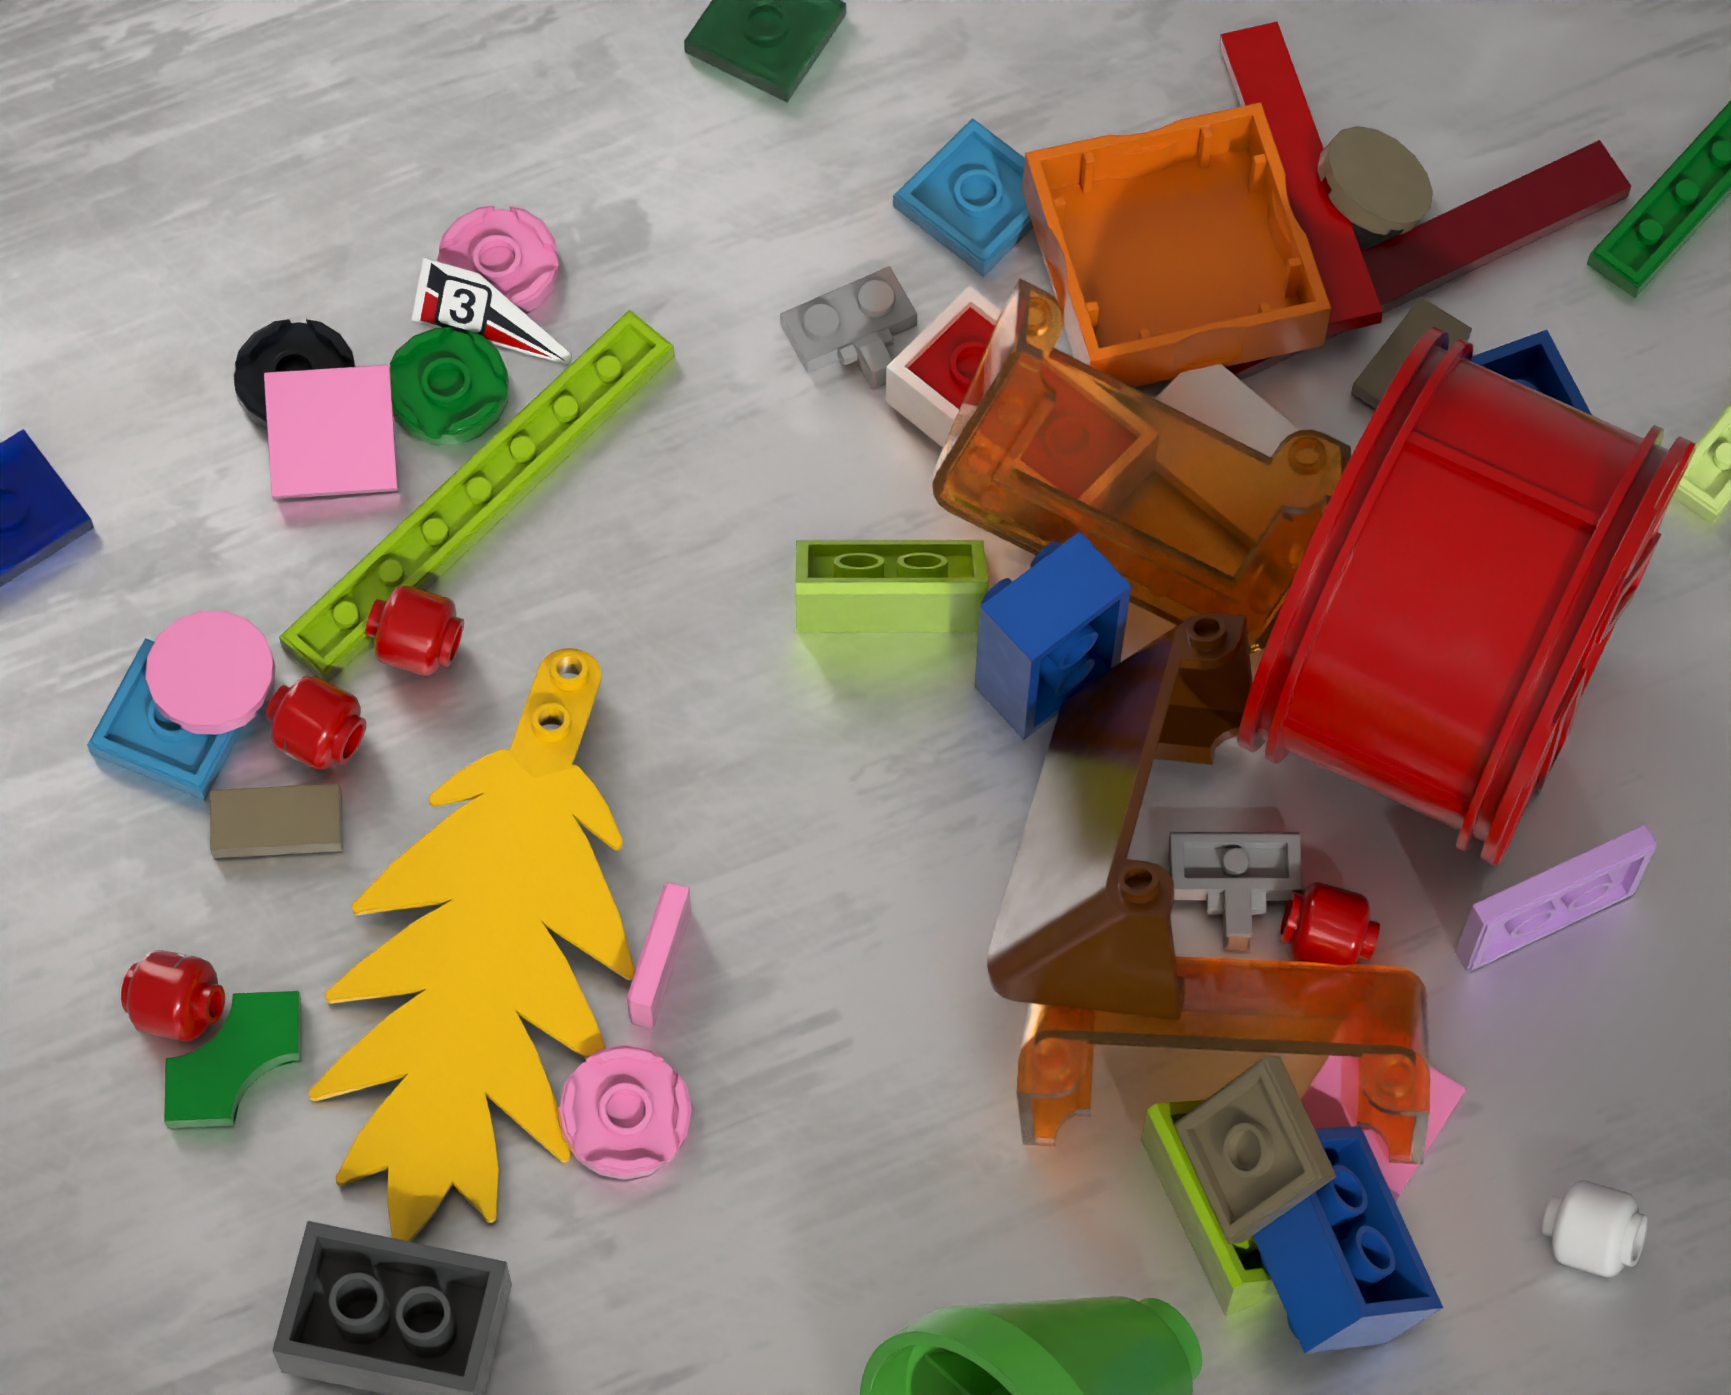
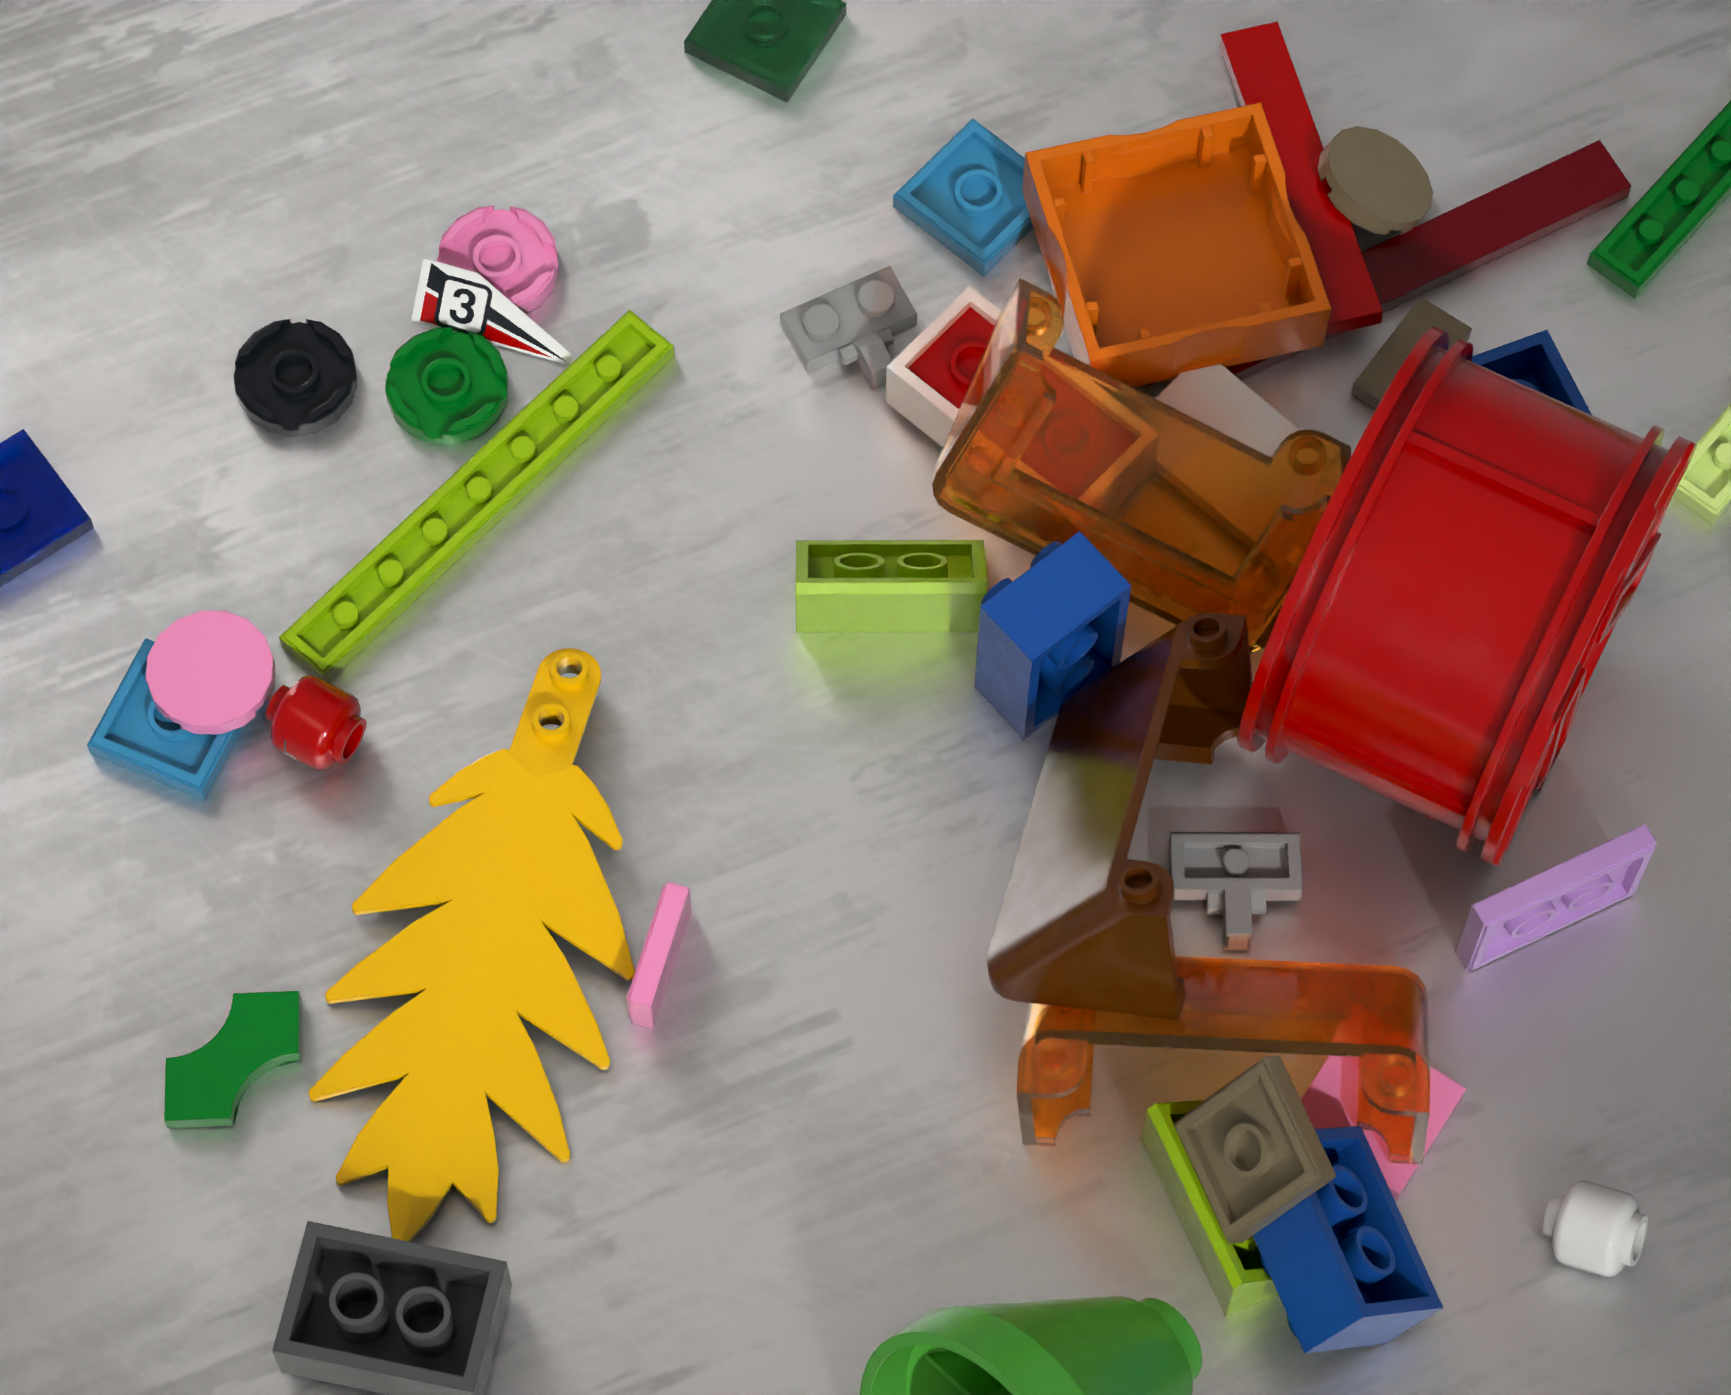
(172, 995): red head -> none
(276, 820): dark tan tile -> none
(330, 432): bright pink tile -> none
(415, 630): red head -> none
(624, 1112): bright pink tile -> none
(1328, 926): red head -> none

